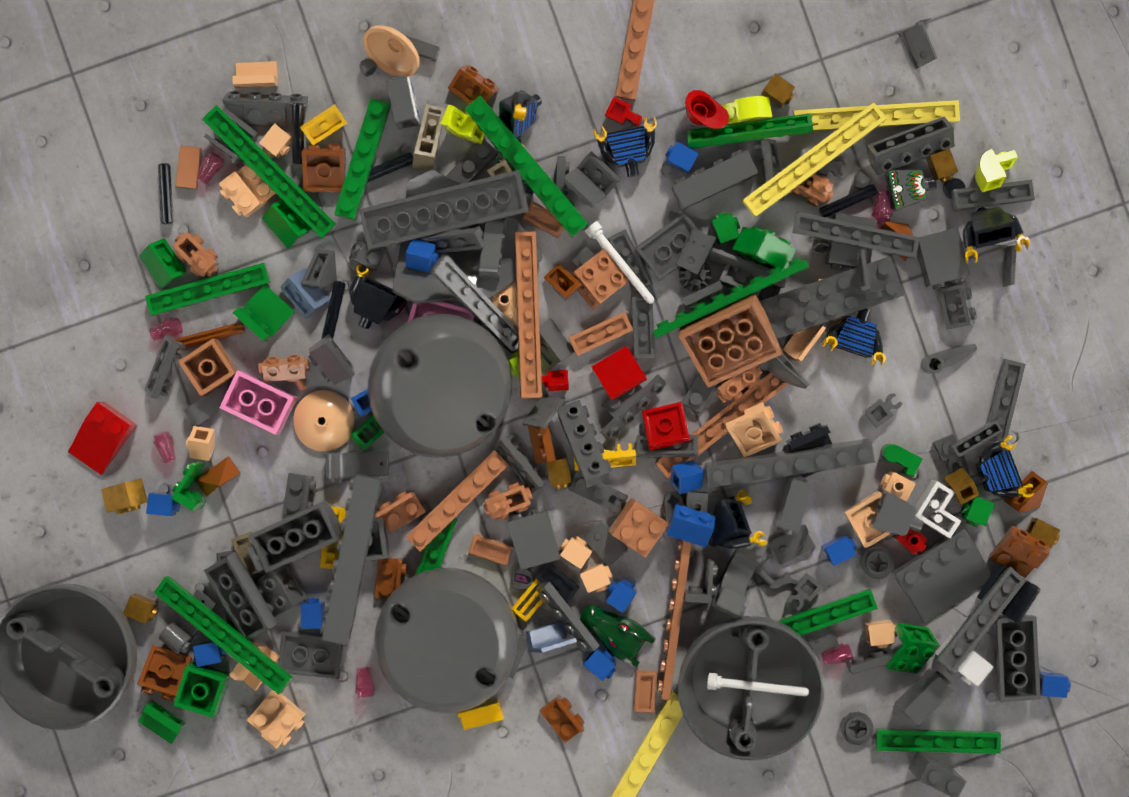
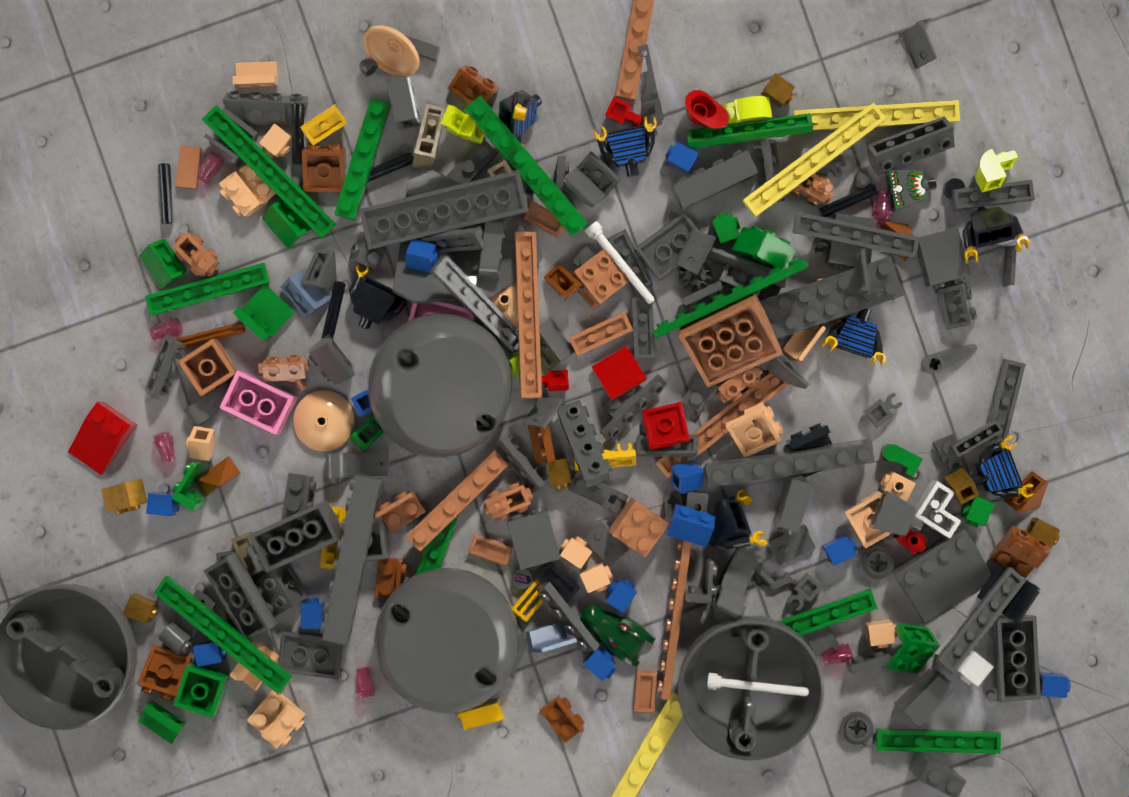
(650, 87): none -> dark grey piece
(942, 165): pearl gold brick -> none

